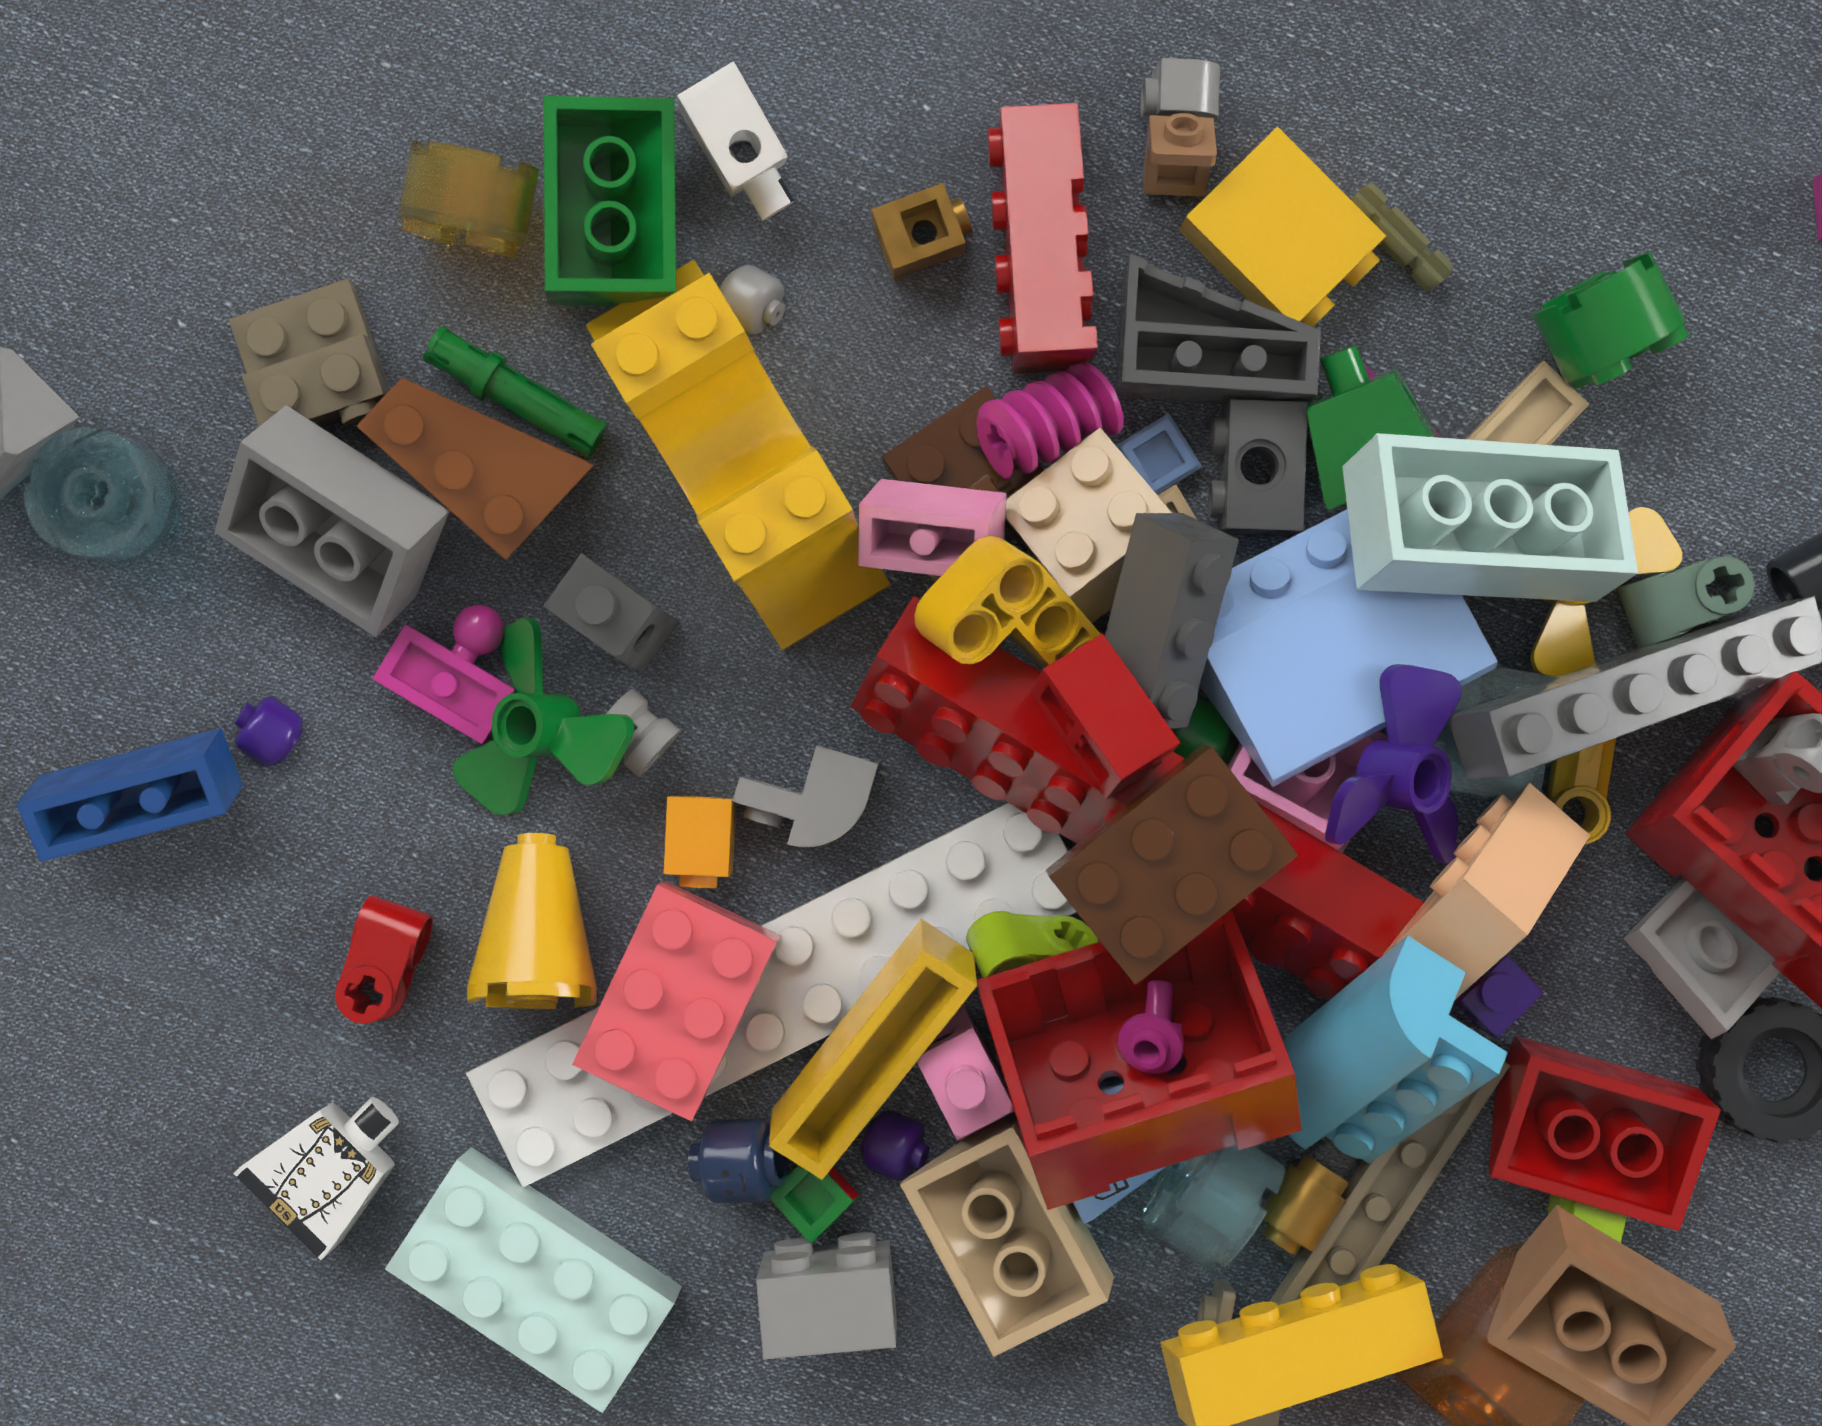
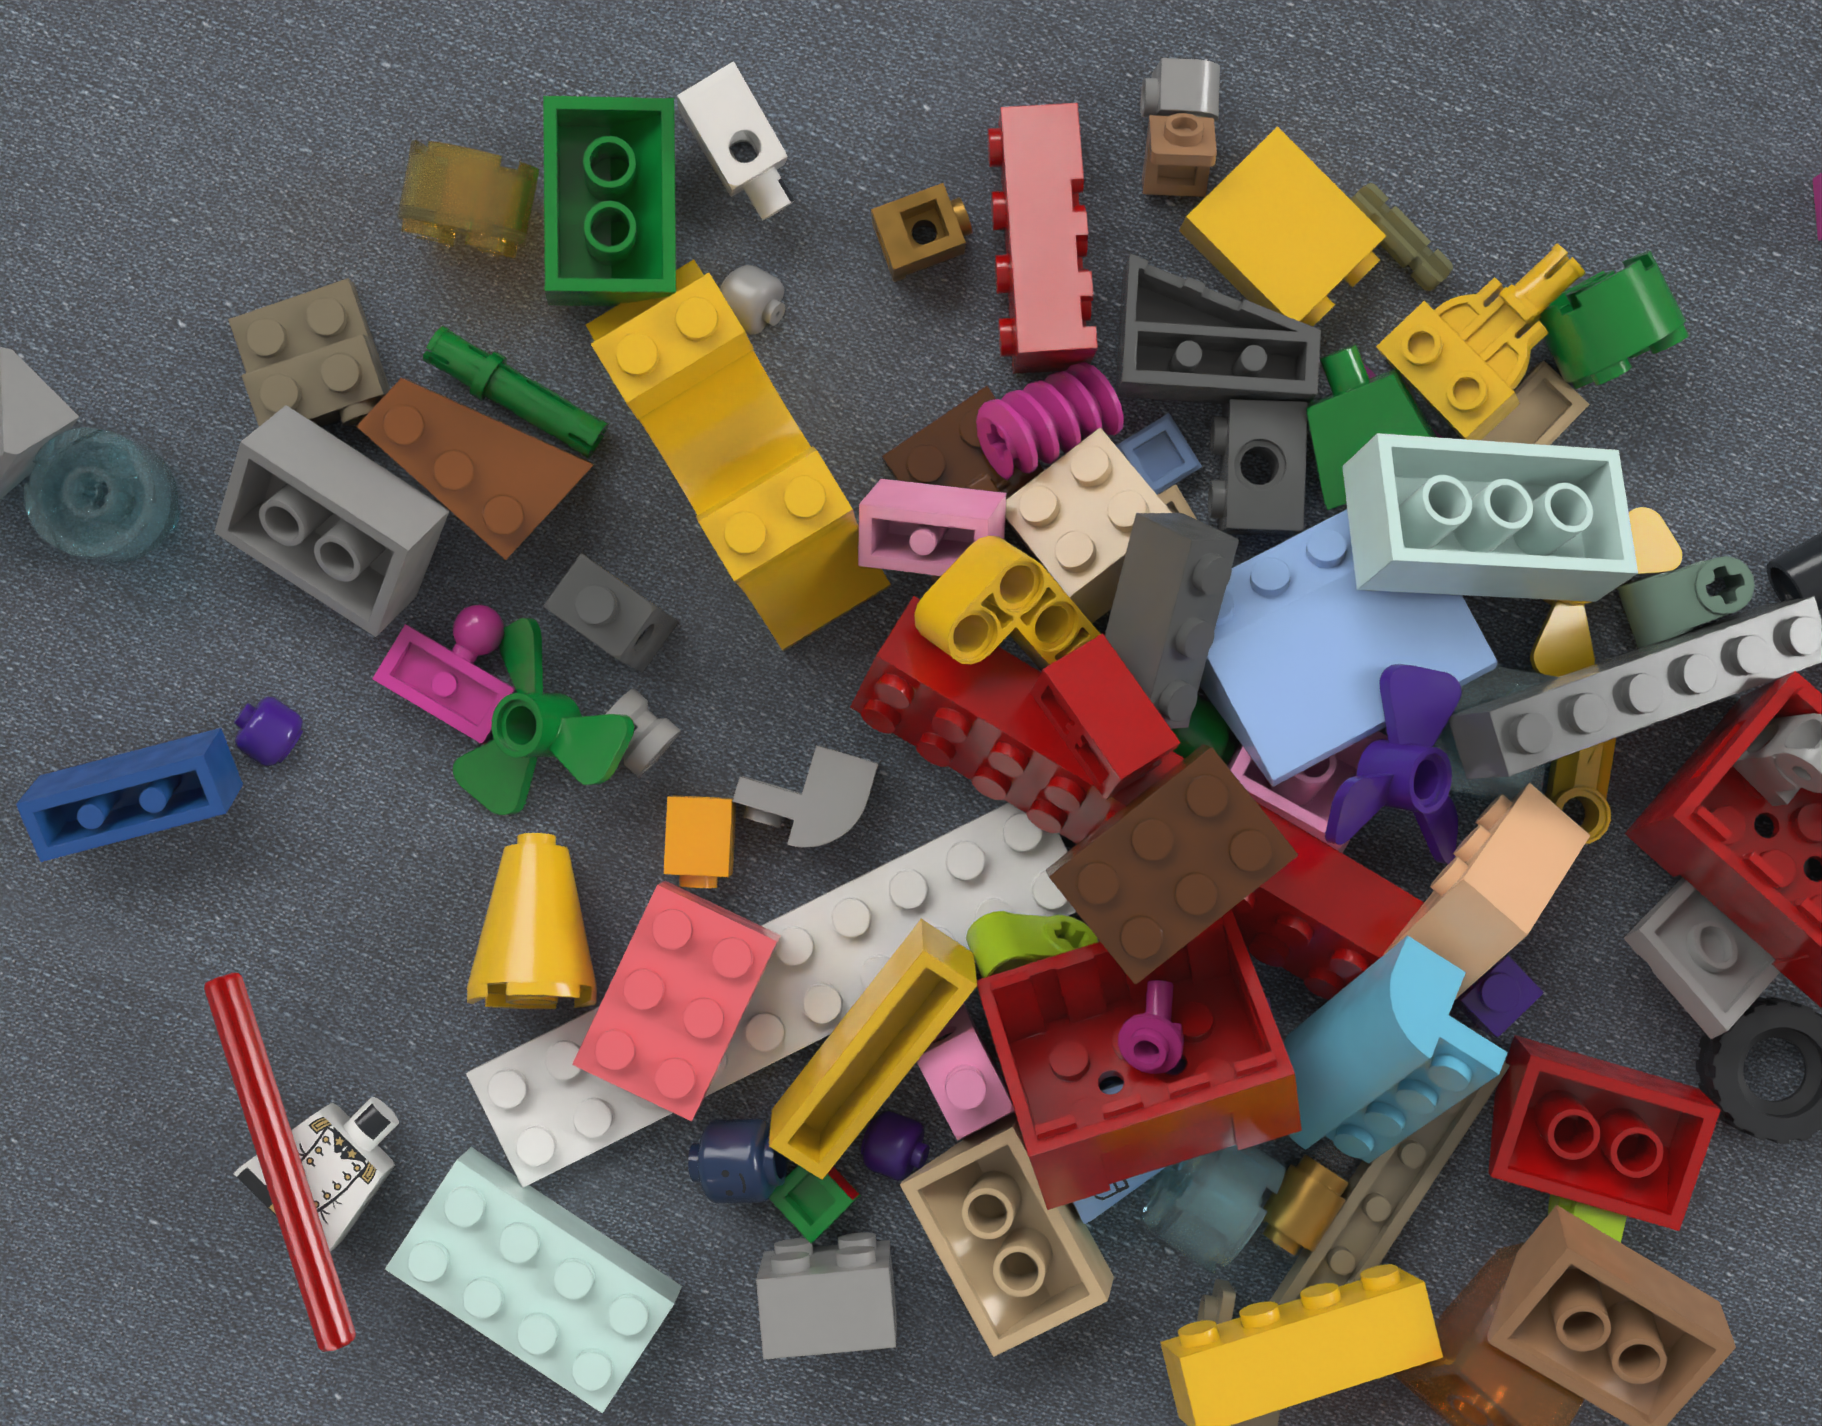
(280, 1162): none -> red axle
(383, 950): red piece -> none
(1470, 354): none -> yellow brick

